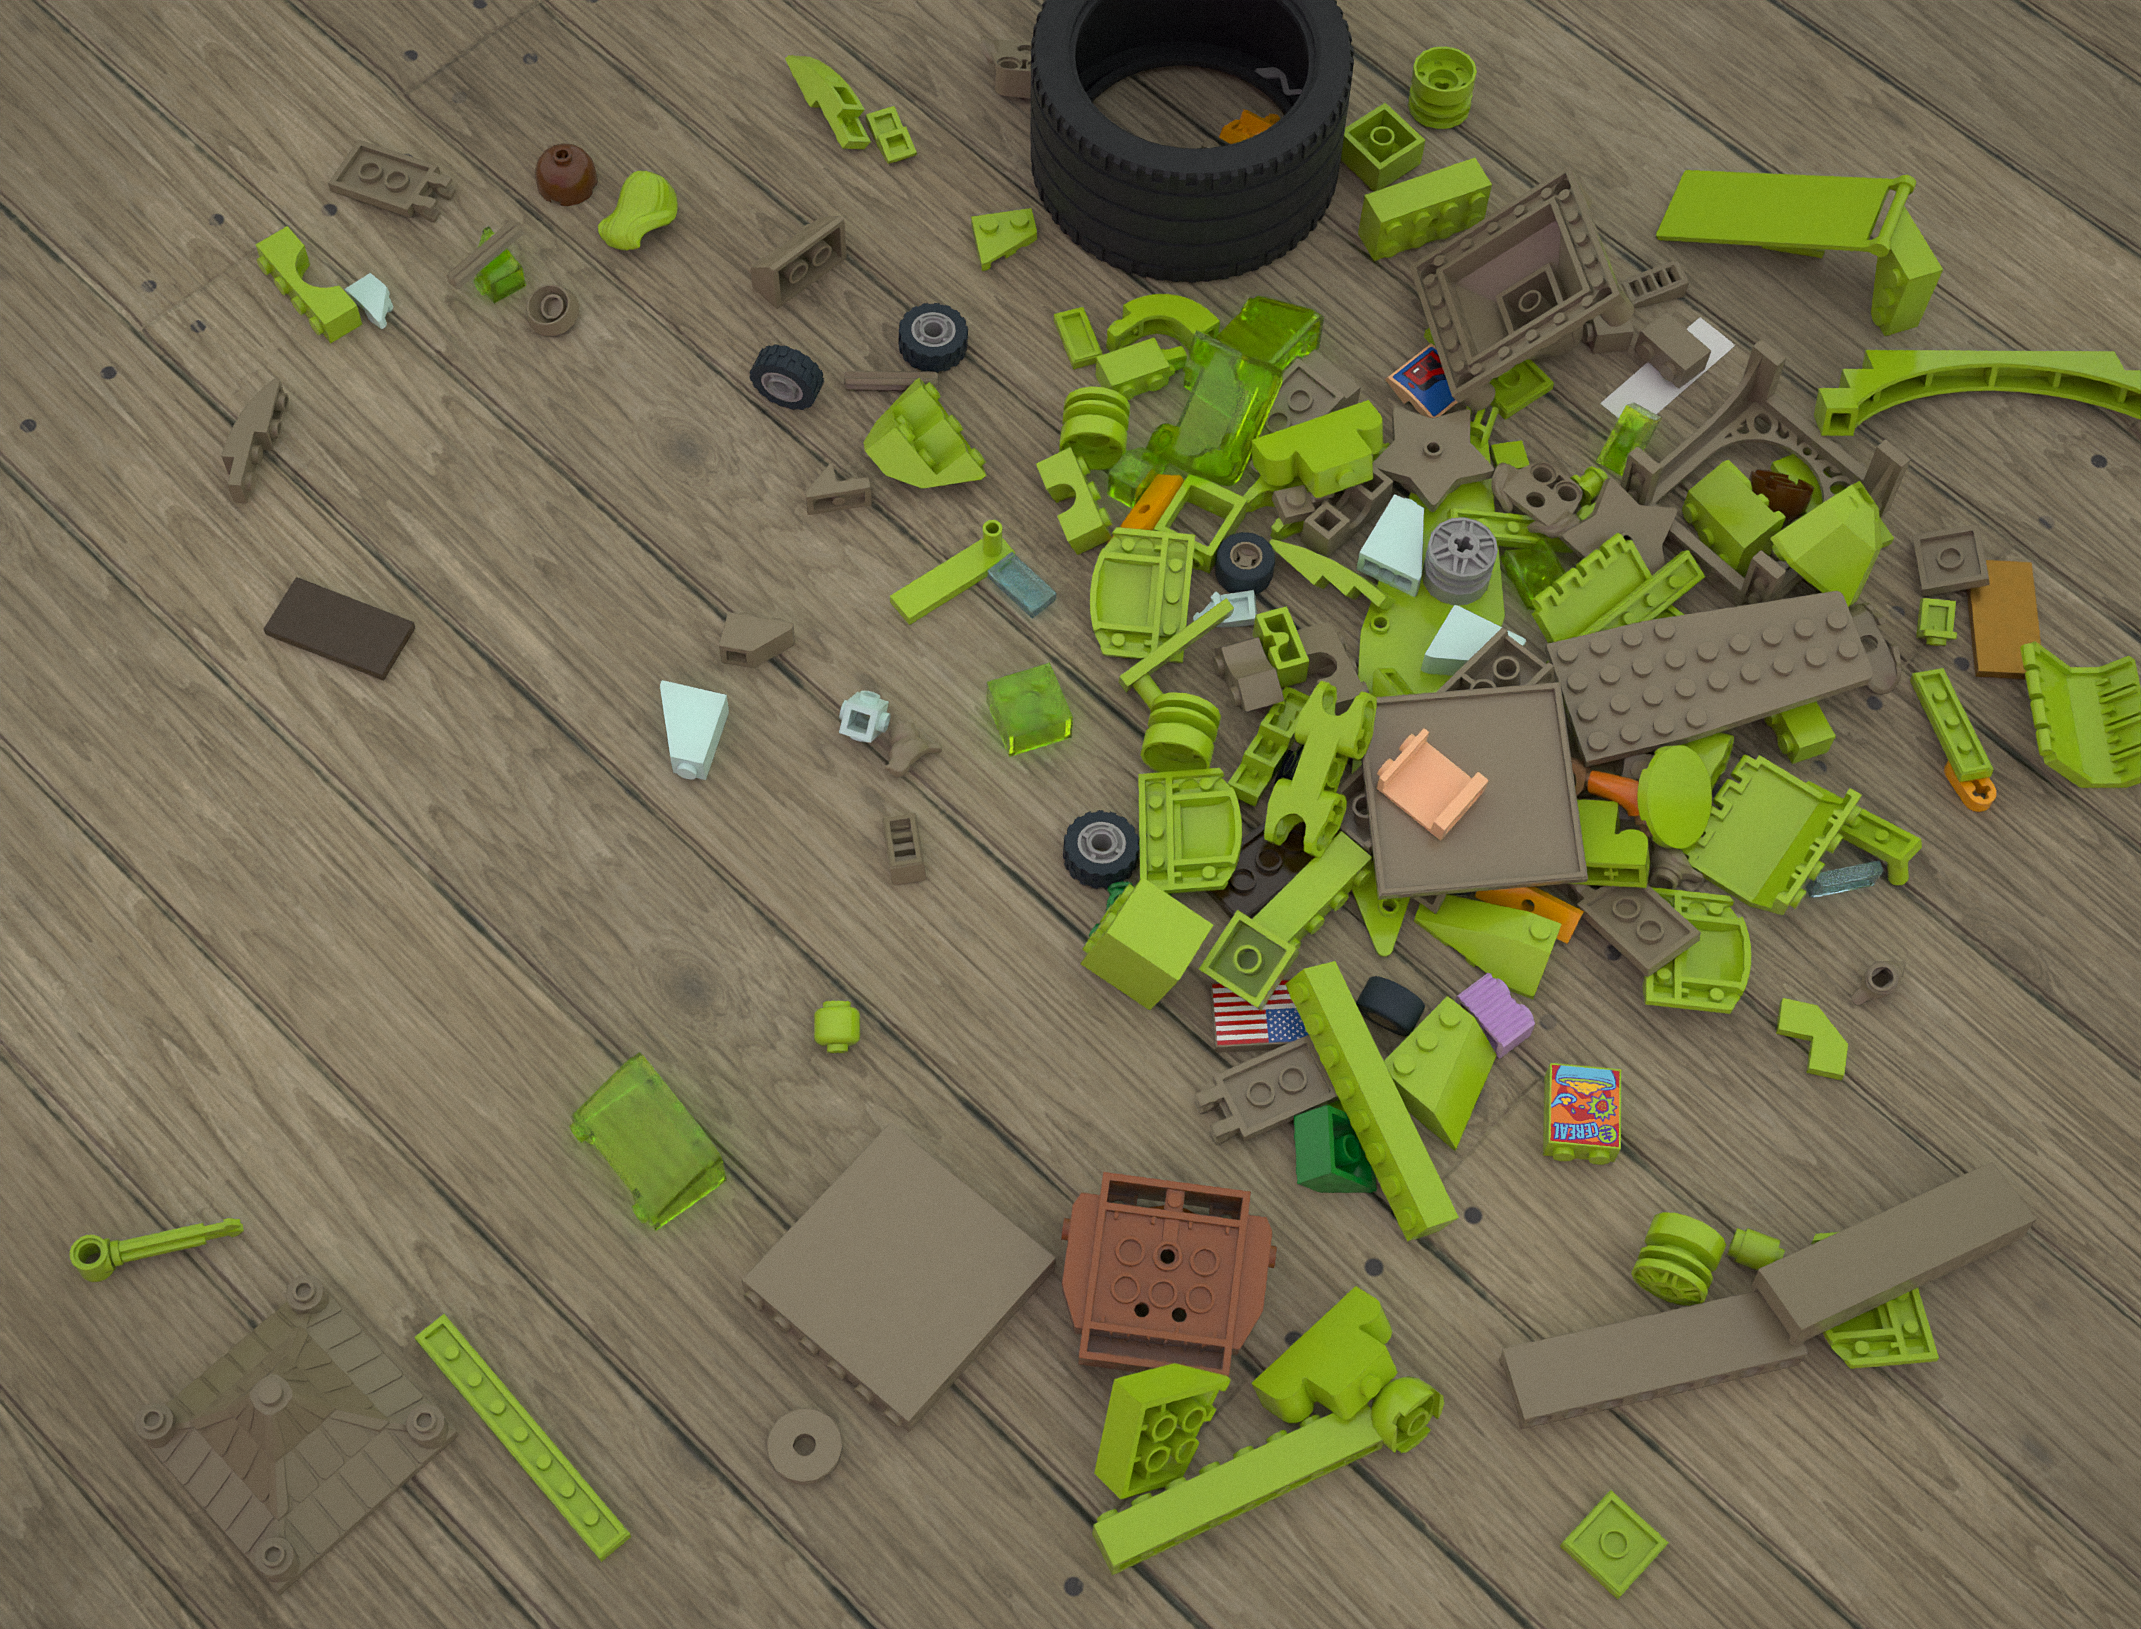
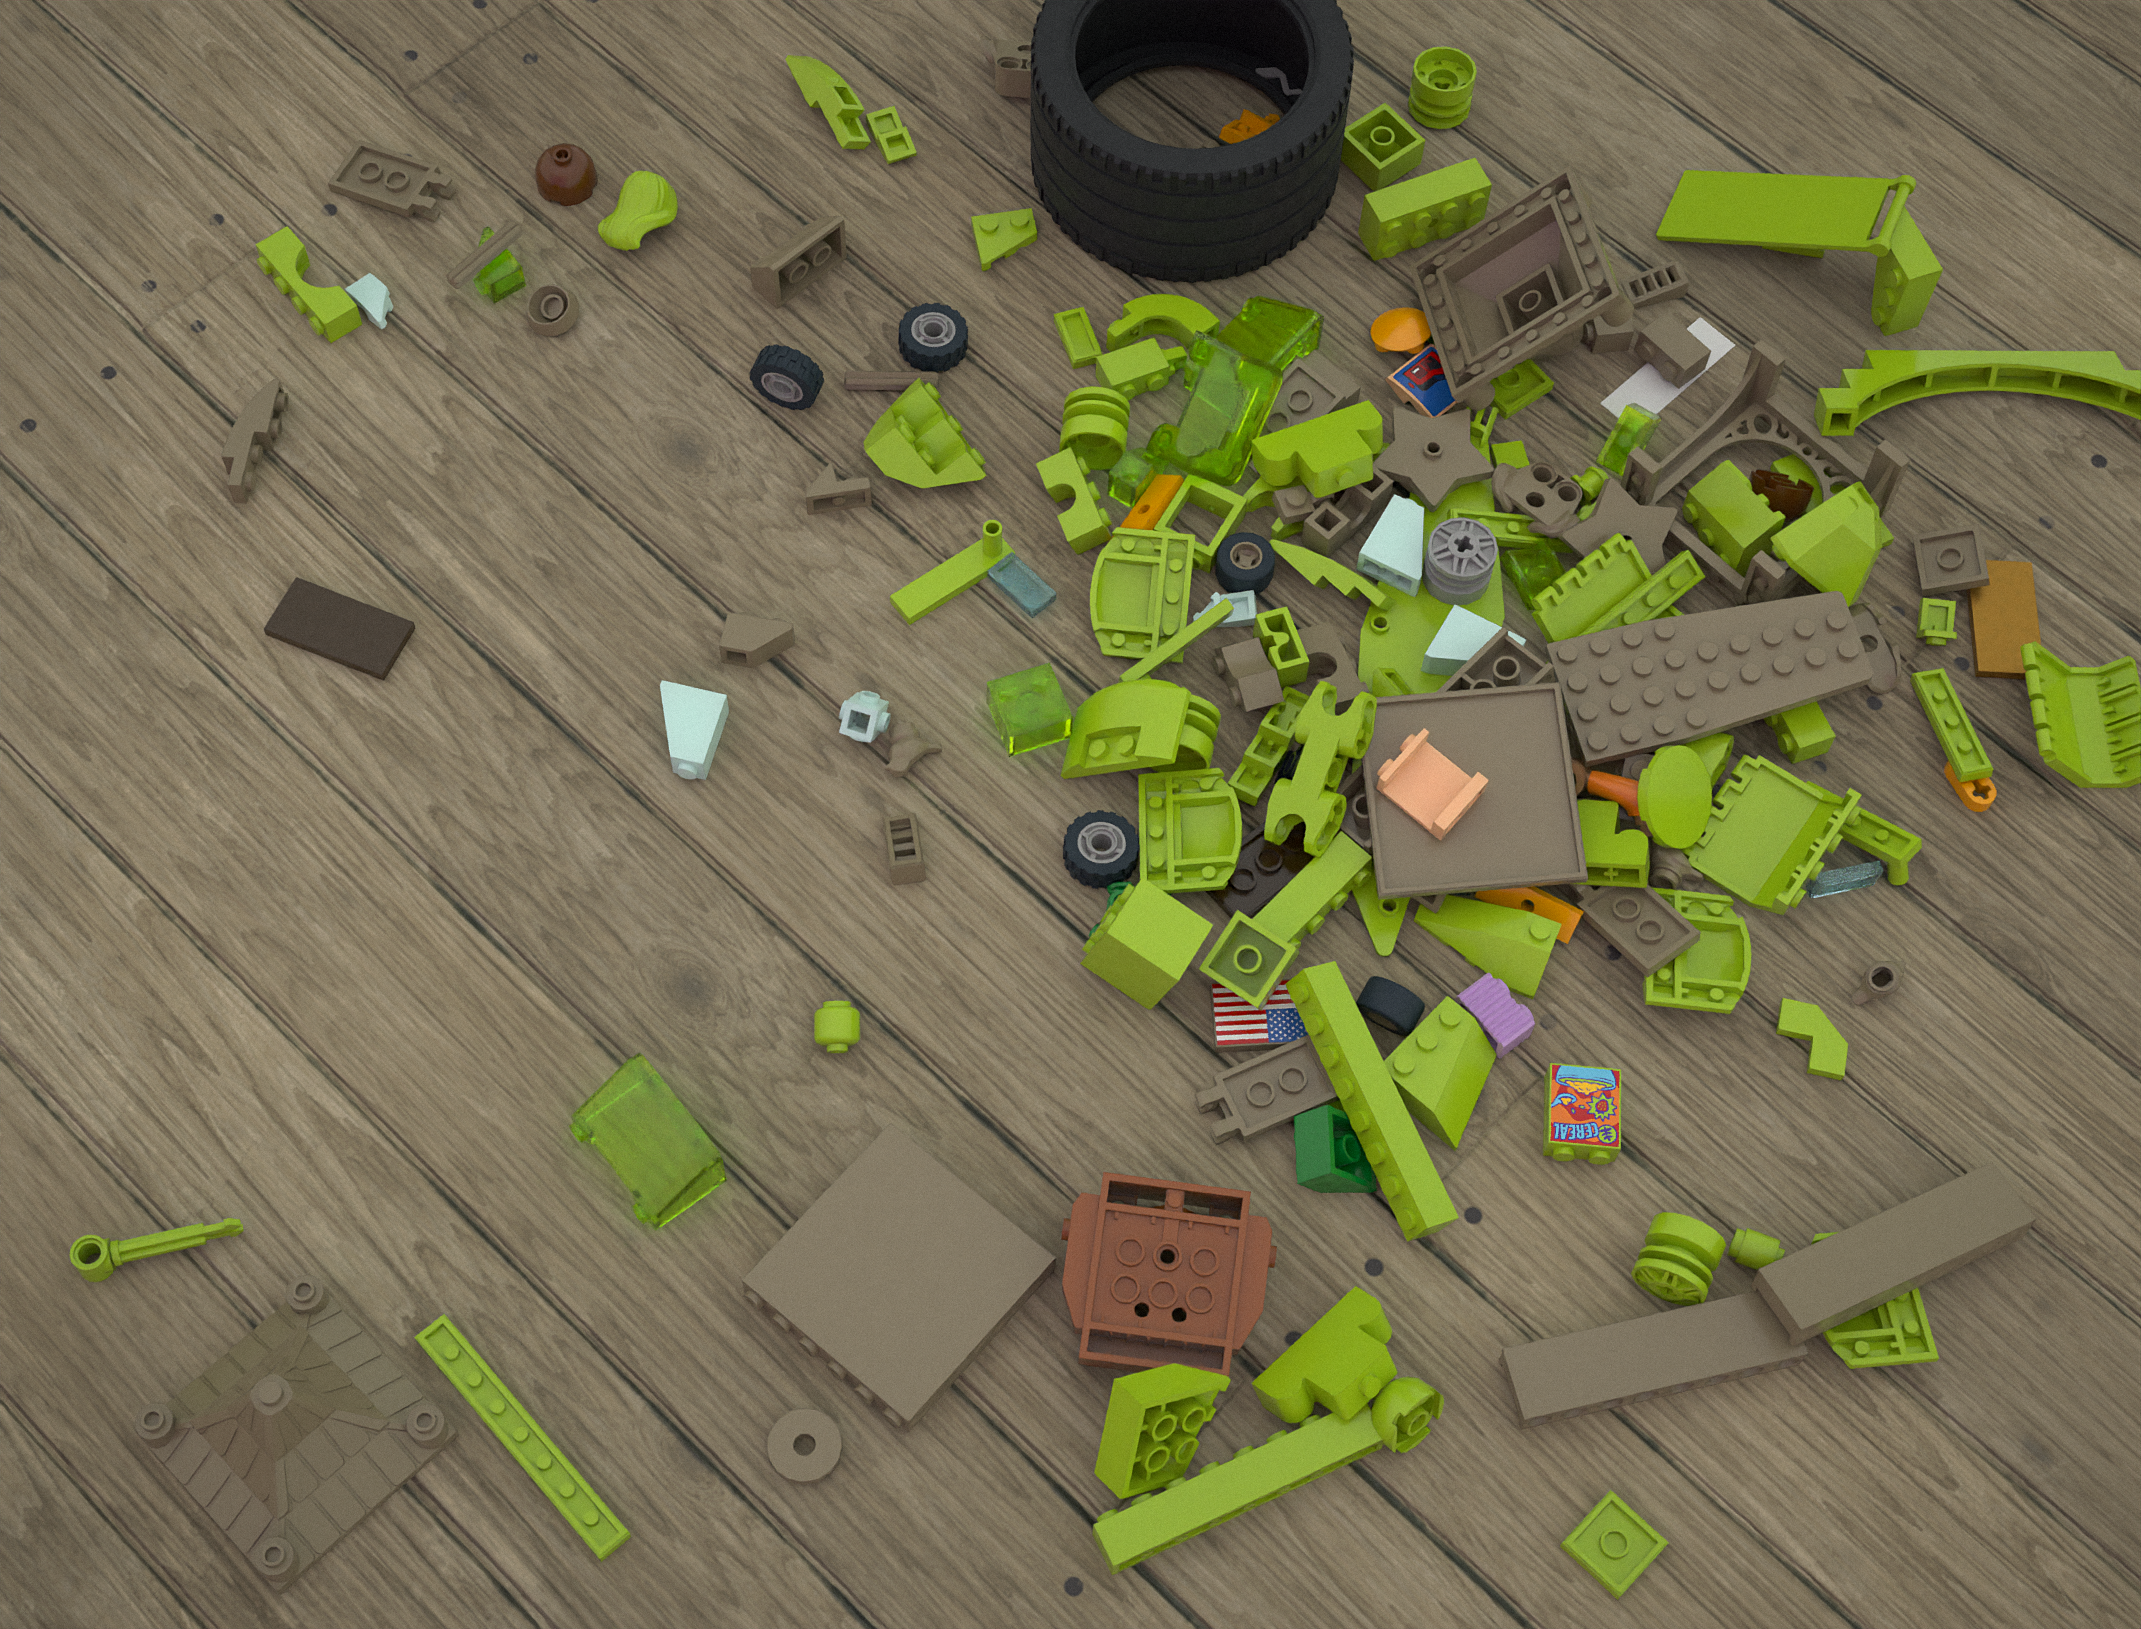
(1127, 728): none -> lime slope
(1400, 330): none -> light orange dish

